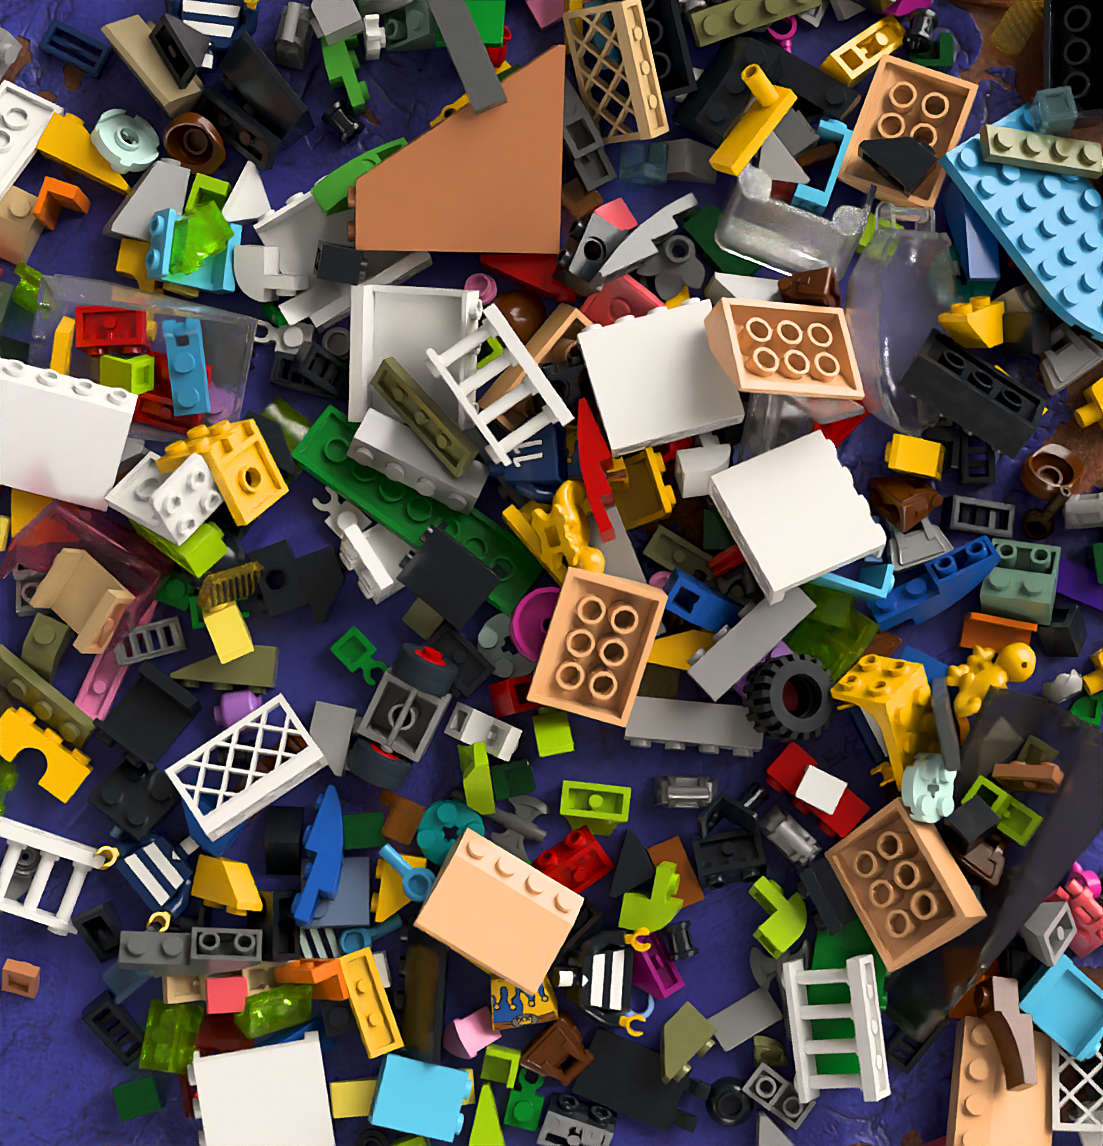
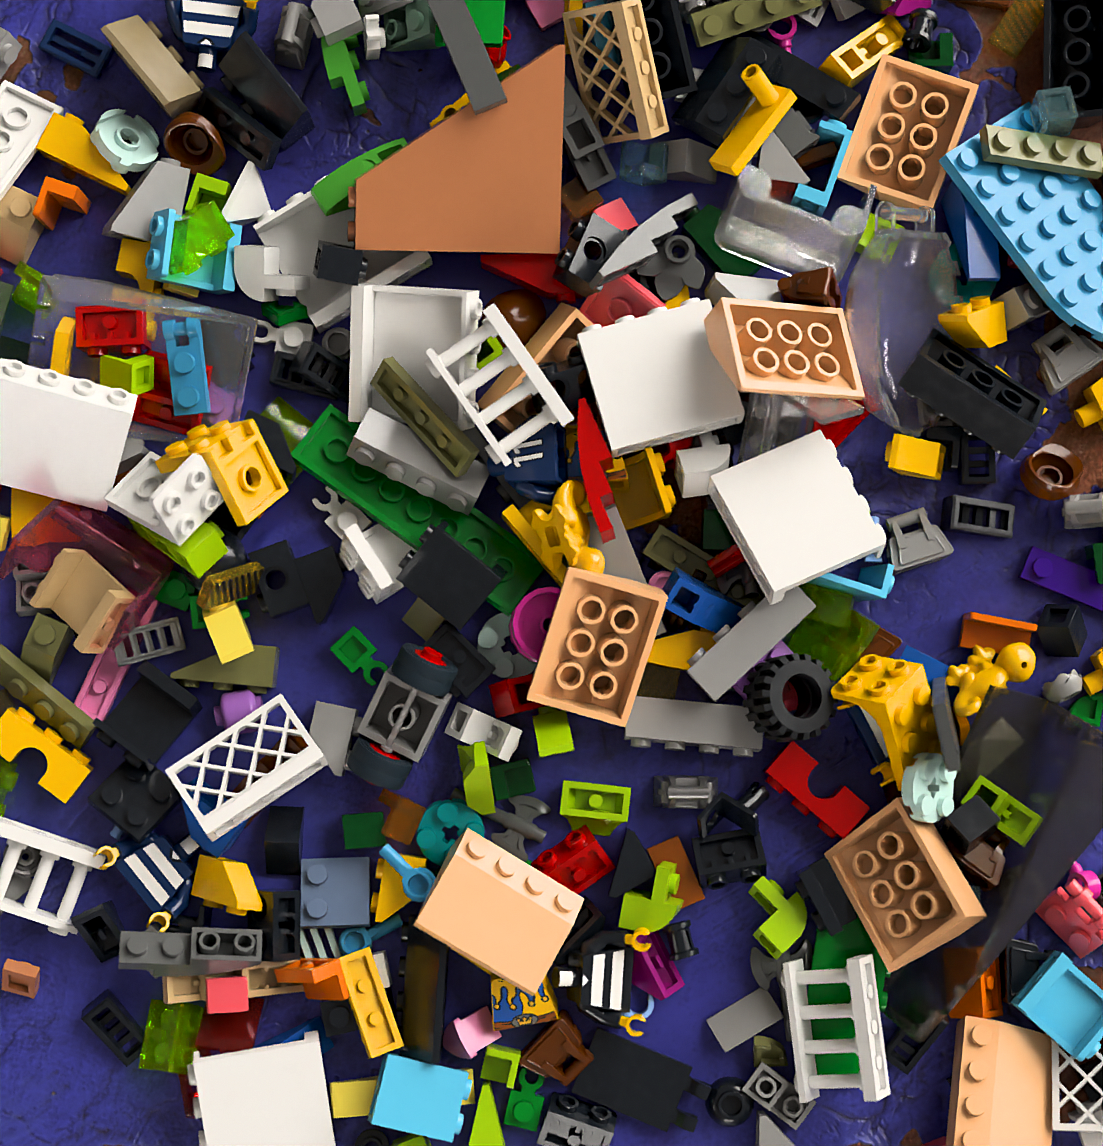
(125, 981): clear light blue panel -> none
(137, 1098): dark green panel -> none
(180, 48): black slope -> none
(240, 757): black bush -> none
(275, 1009): clear neon green bracket -> none
(309, 302): white sticker -> none
(326, 845): blue slope -> none
(343, 122): black bush -> none
(484, 284): bright pink plate -> none
(681, 1039): olive slope -> none
(789, 836): light grey piece -> none
(820, 789): white panel -> none
(900, 161): black slope -> none
(903, 499): reddish brown piece -> none
(944, 584): blue slope -> none
(1013, 1032): reddish brown slope -> none
(1022, 582): sand green slope -> none
(1026, 332): black panel -> none
(1028, 778): nougat plate -> none
(1036, 751): olive tile -> none
(1040, 523): dark brown plate -> none
(1049, 931): light grey slope -> none

